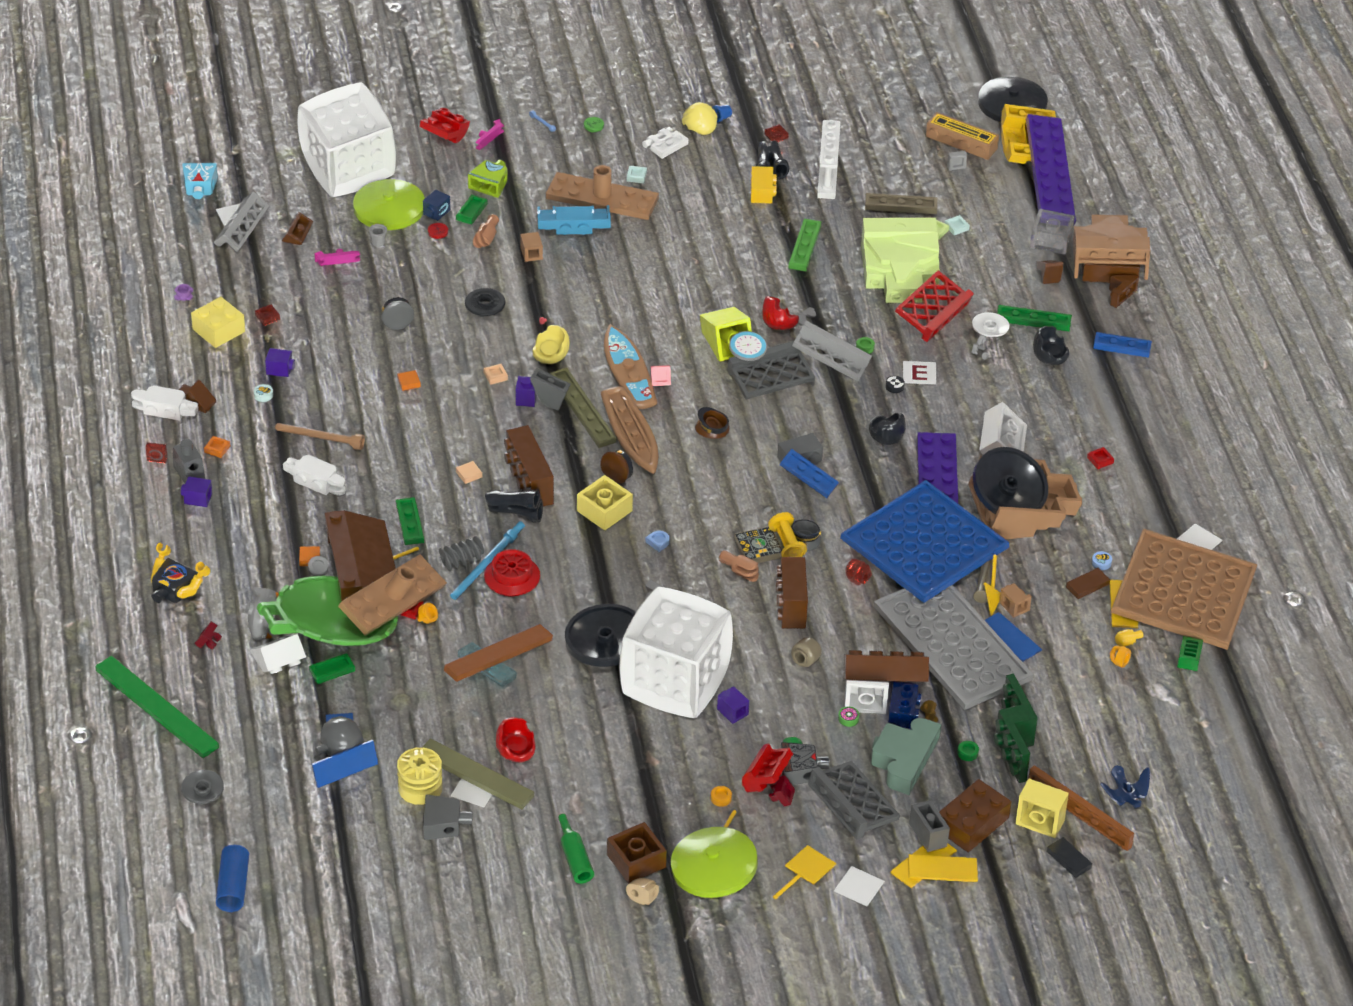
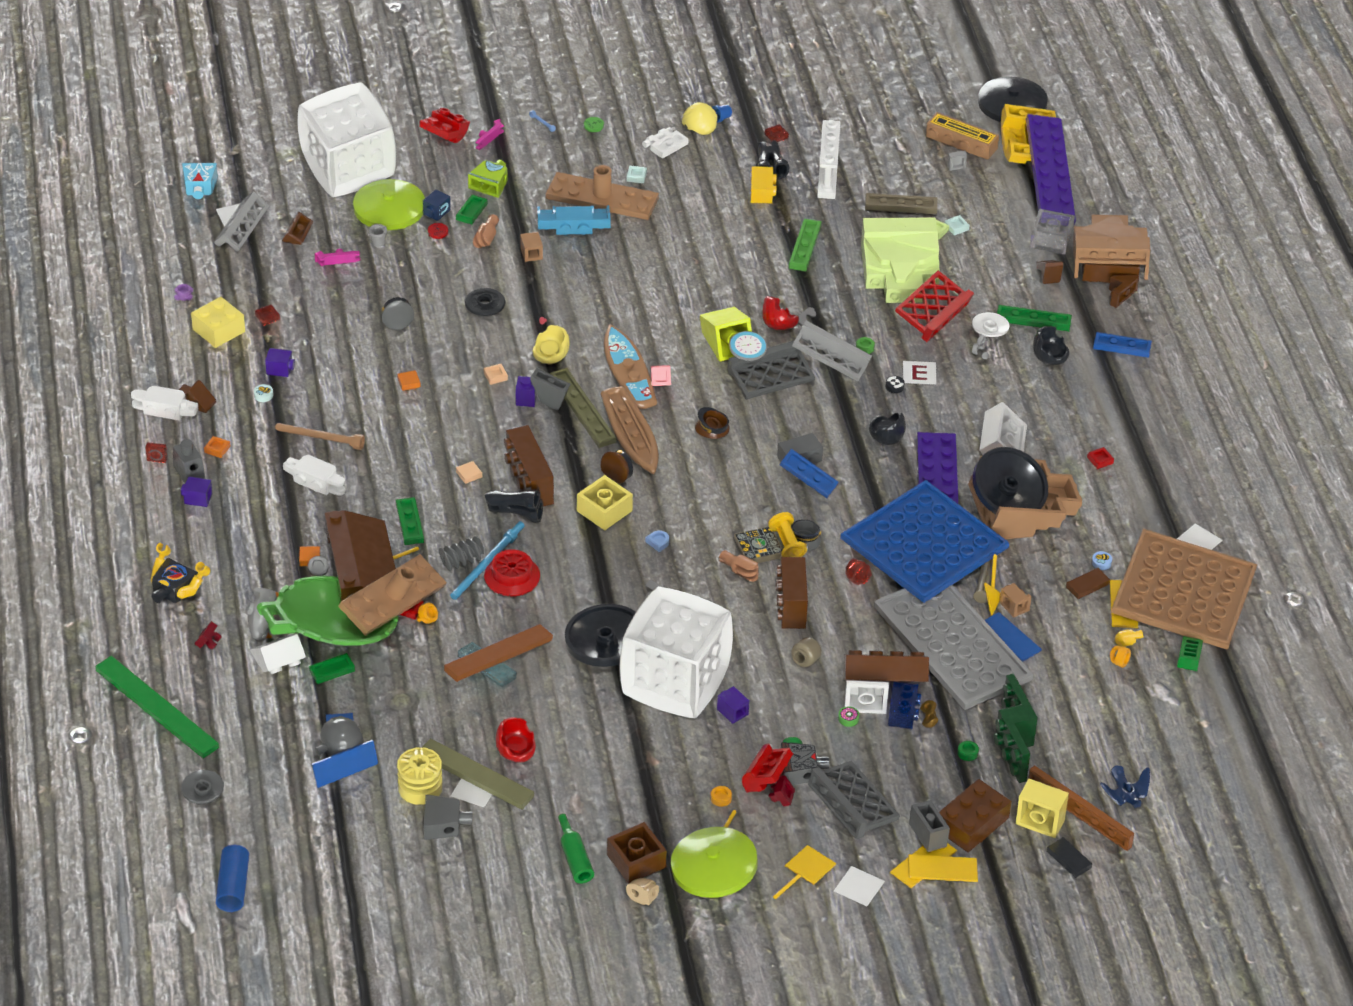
(905, 752): sand green brick -> none

